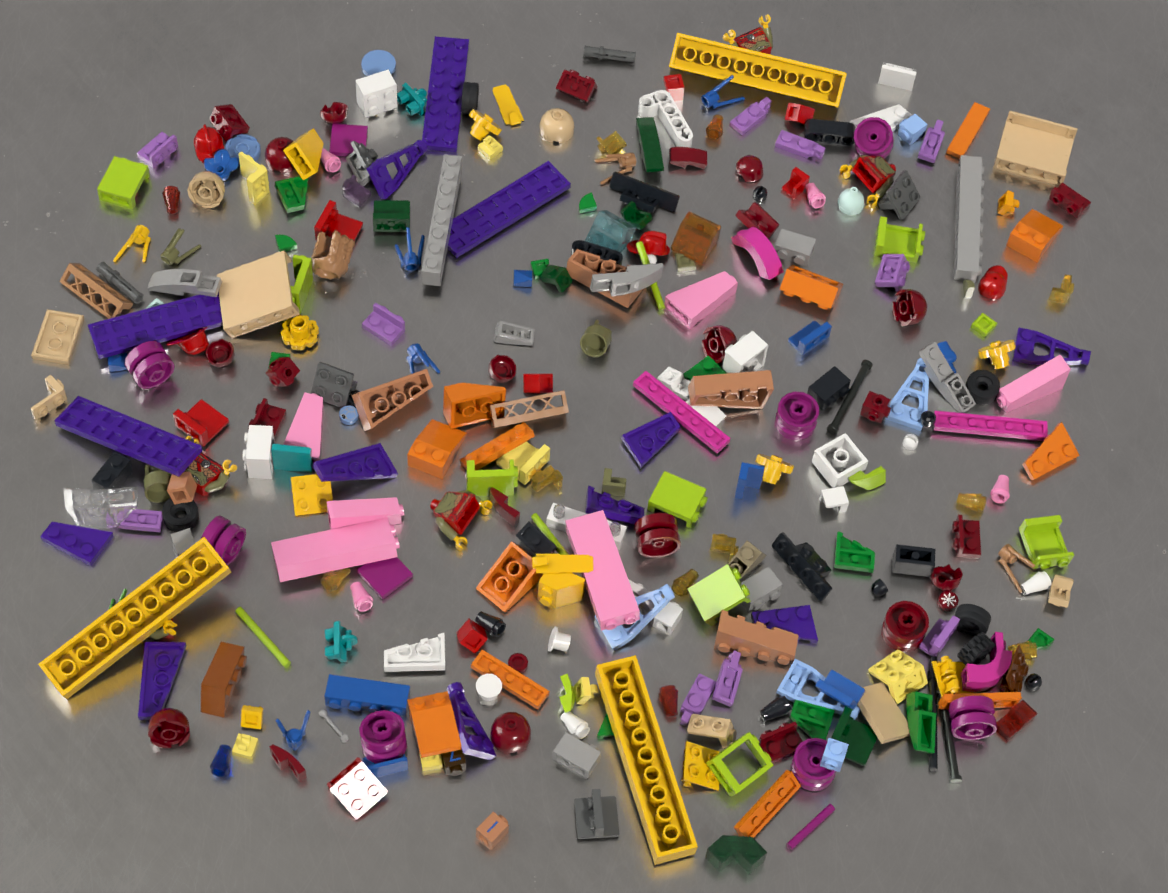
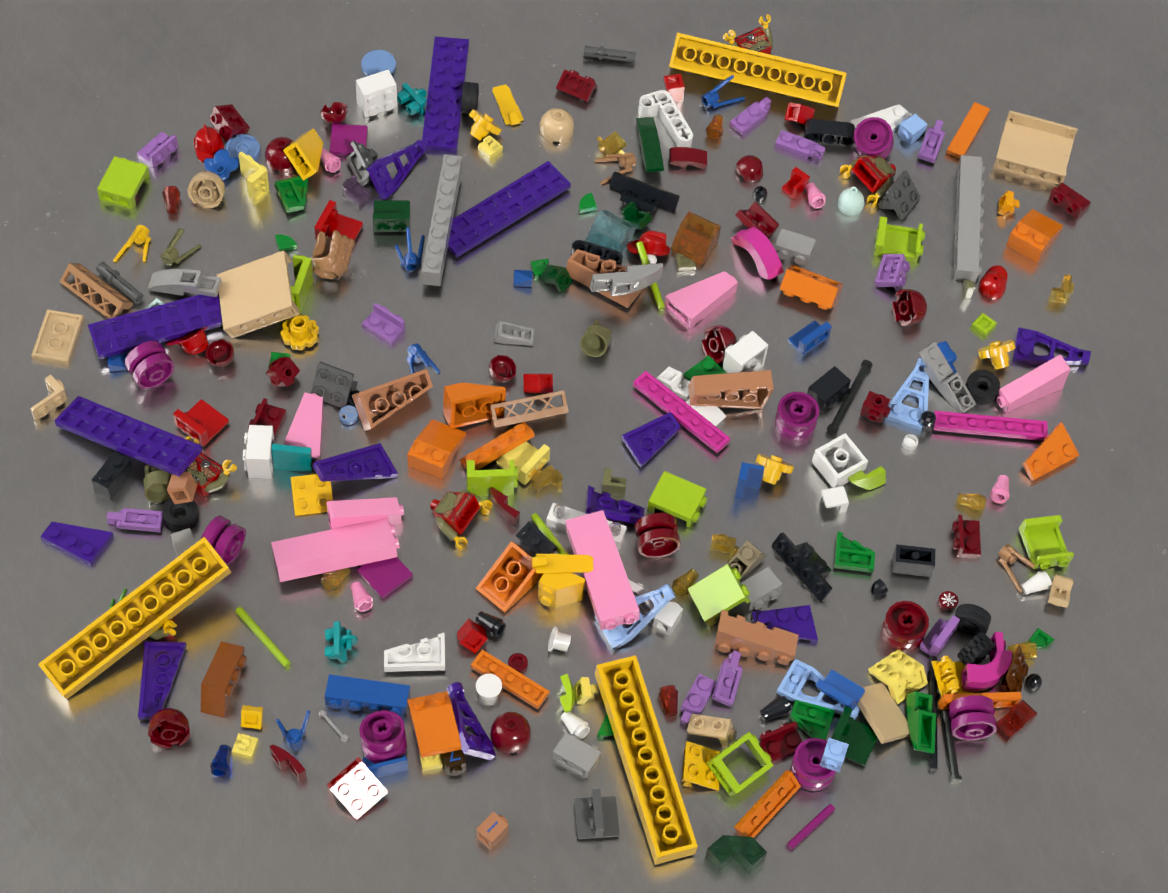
(100, 506): clear wedge -> none
(897, 76): white slope -> none
(946, 577): dark red hair -> none

